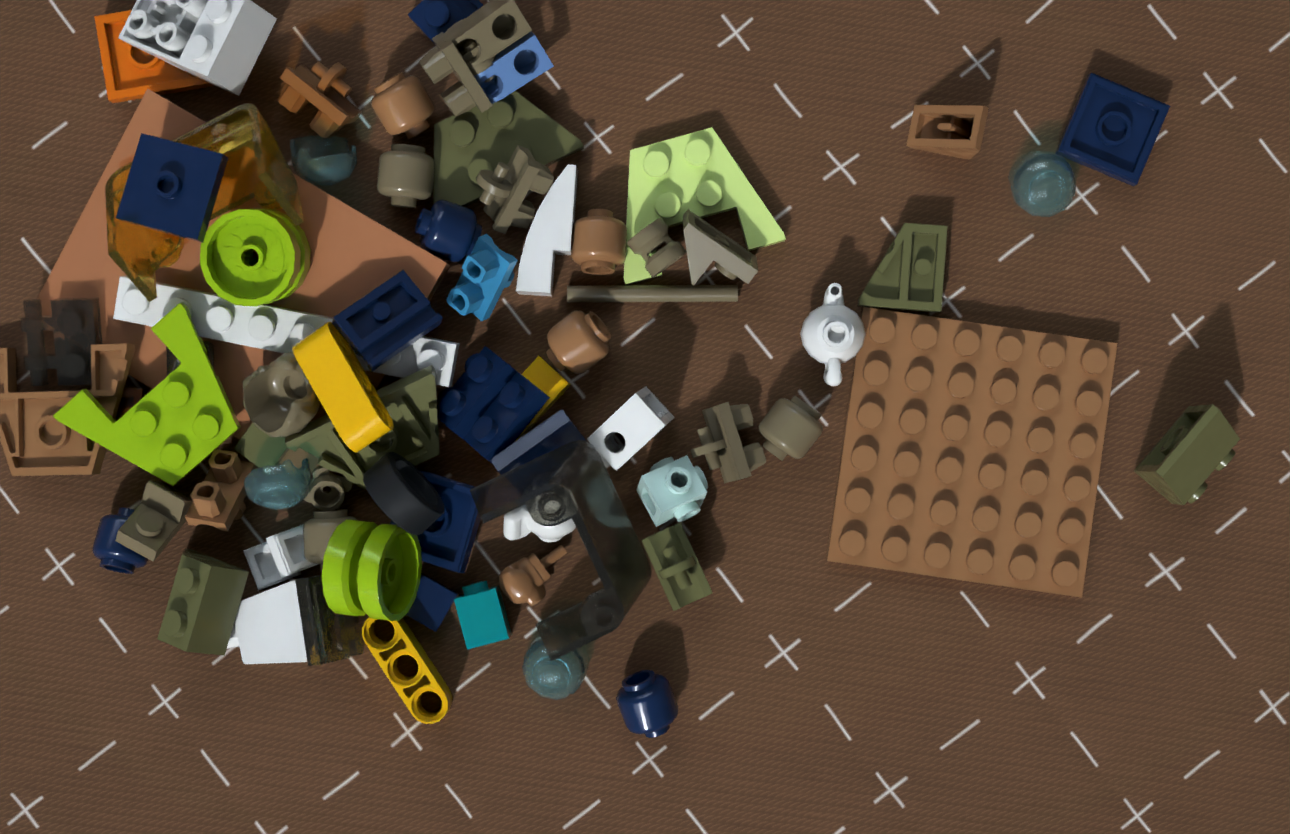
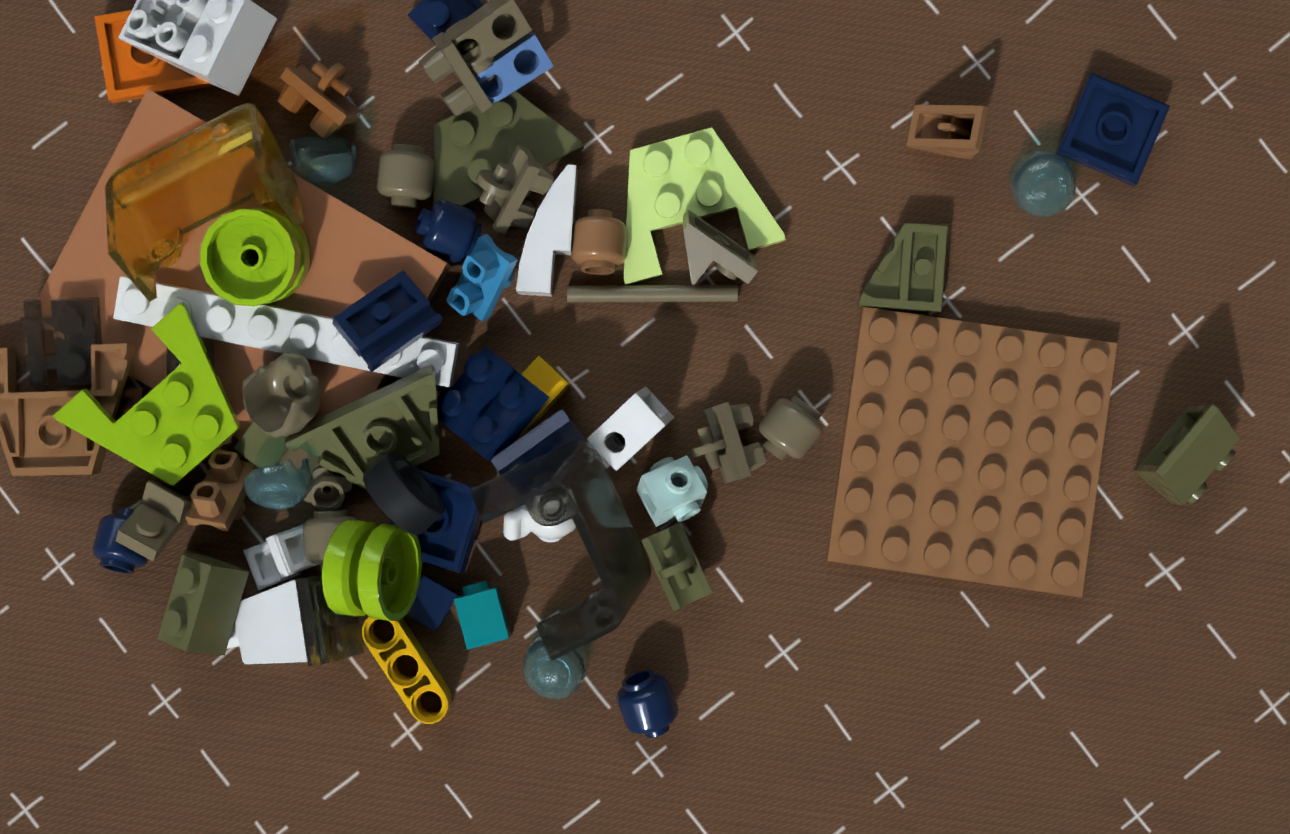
(172, 187): dark blue plate -> none
(343, 387): yellow beam -> none
(402, 105): medium nougat head -> none
(525, 578): medium nougat piece -> none
(578, 342): medium nougat head -> none
(652, 238): dark tan wheel -> none
(833, 334): white piece -> none

